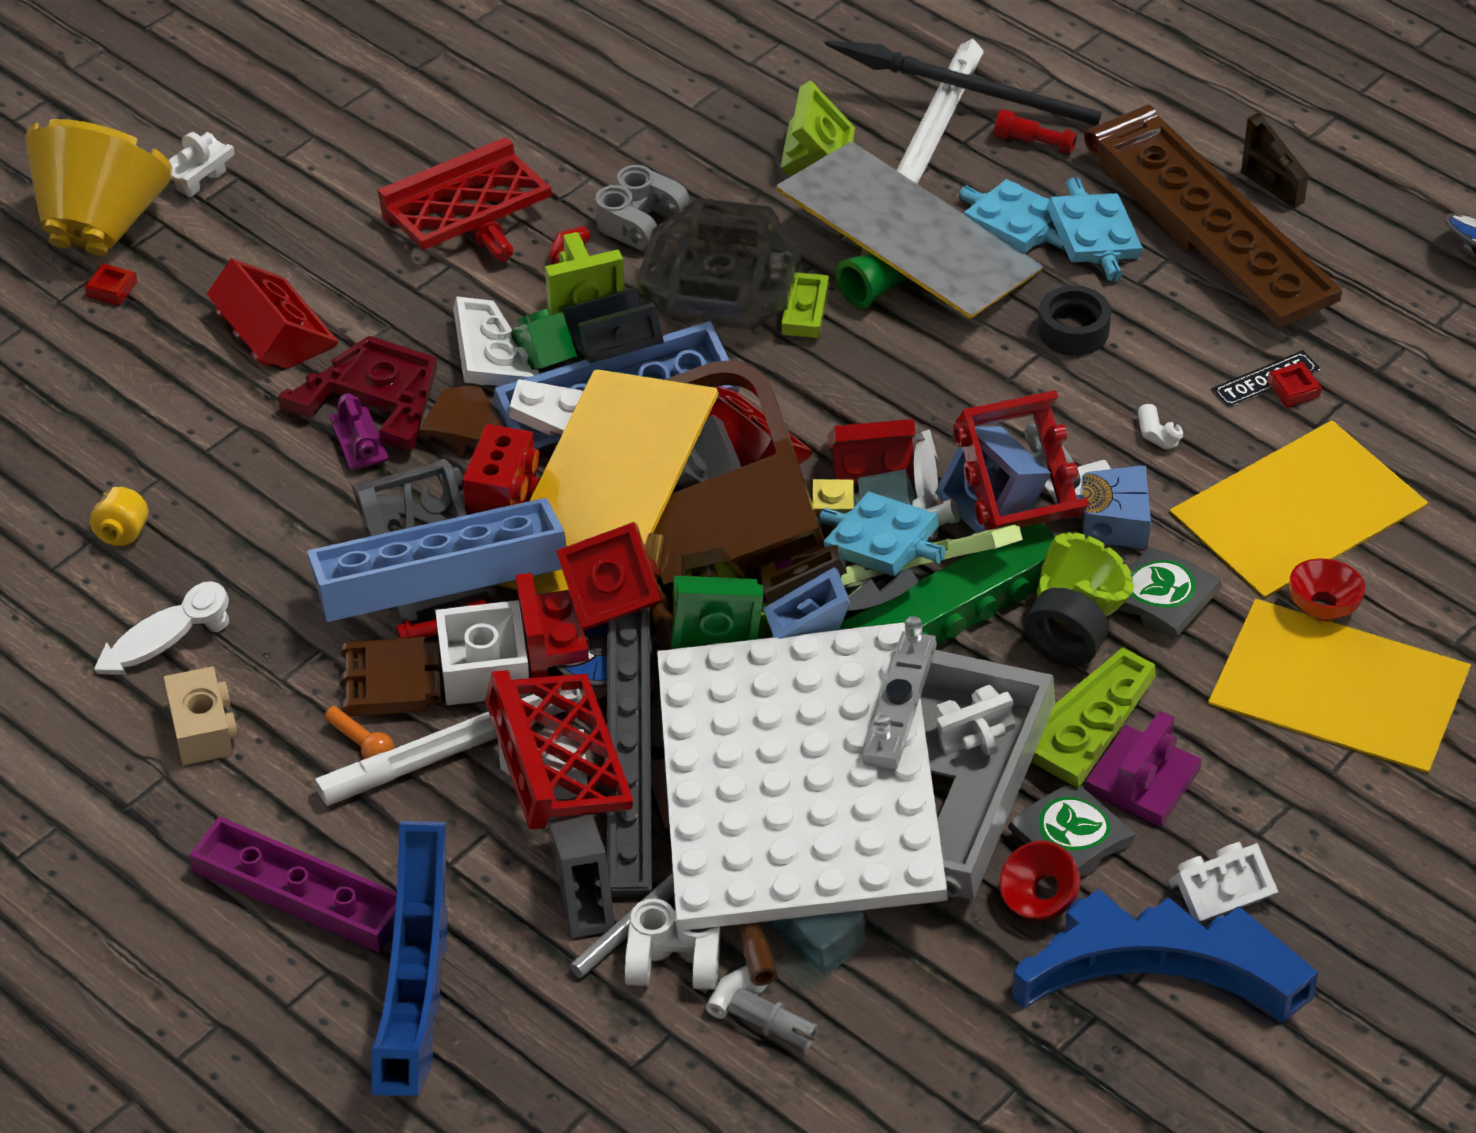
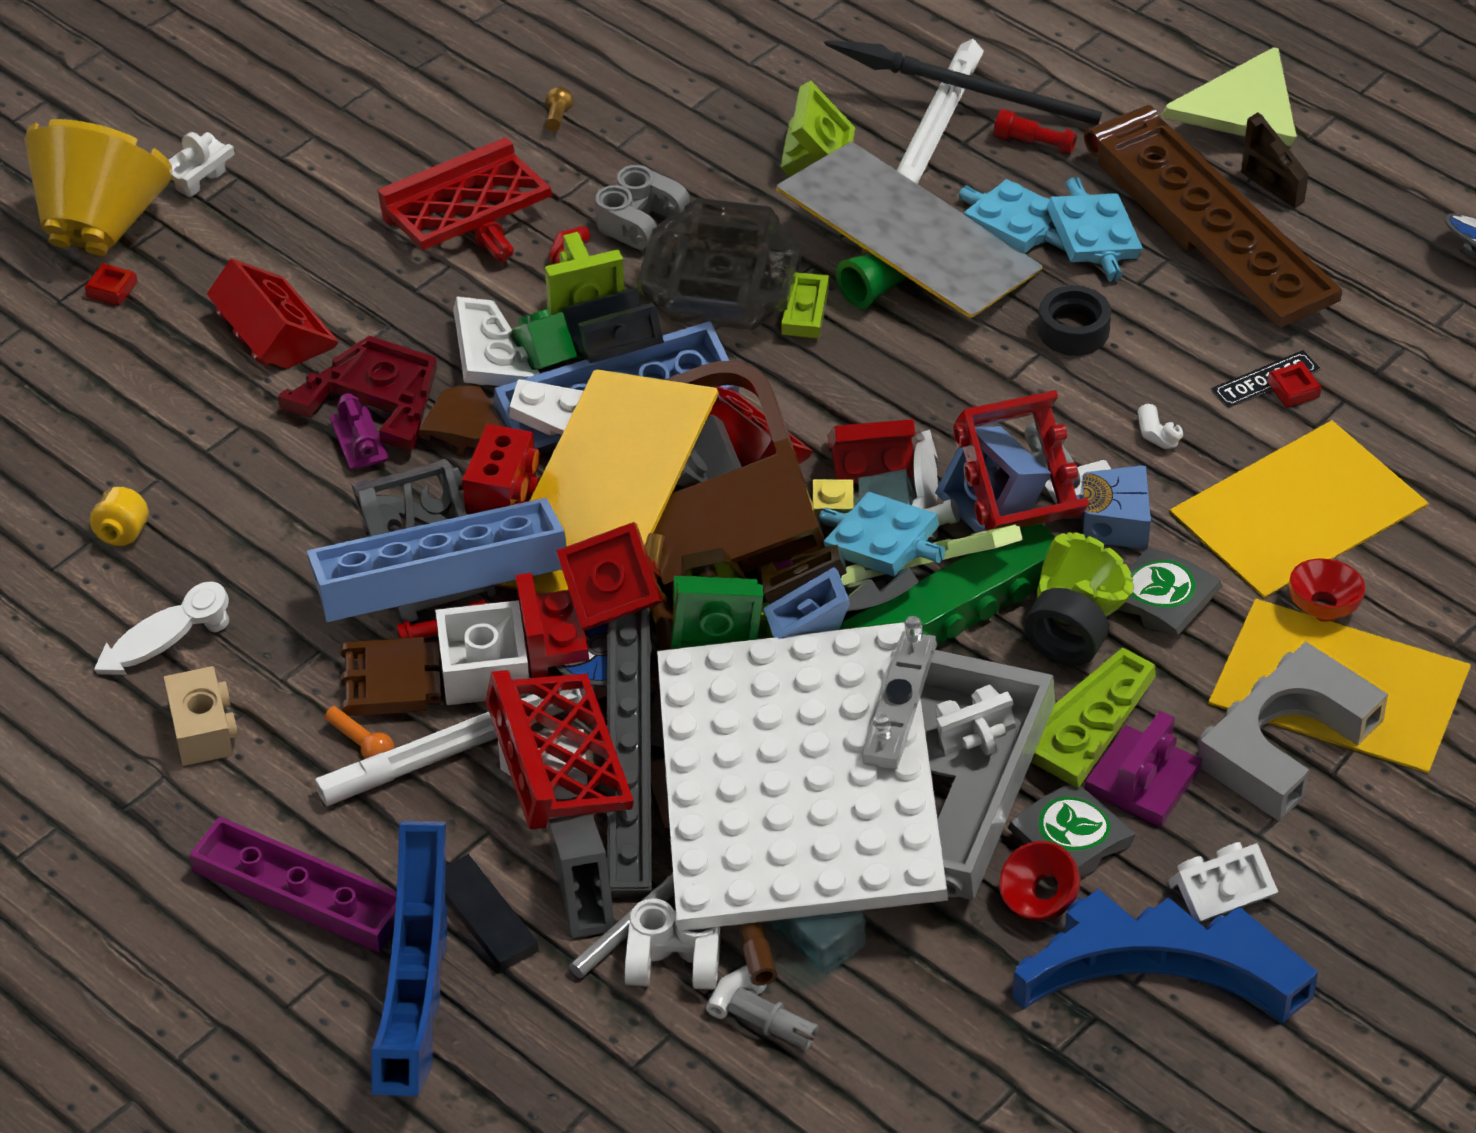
(487, 914): none -> black tile
(557, 101): none -> pearl gold bar
(1237, 95): none -> yellowish green tile
(1303, 685): none -> light grey arch

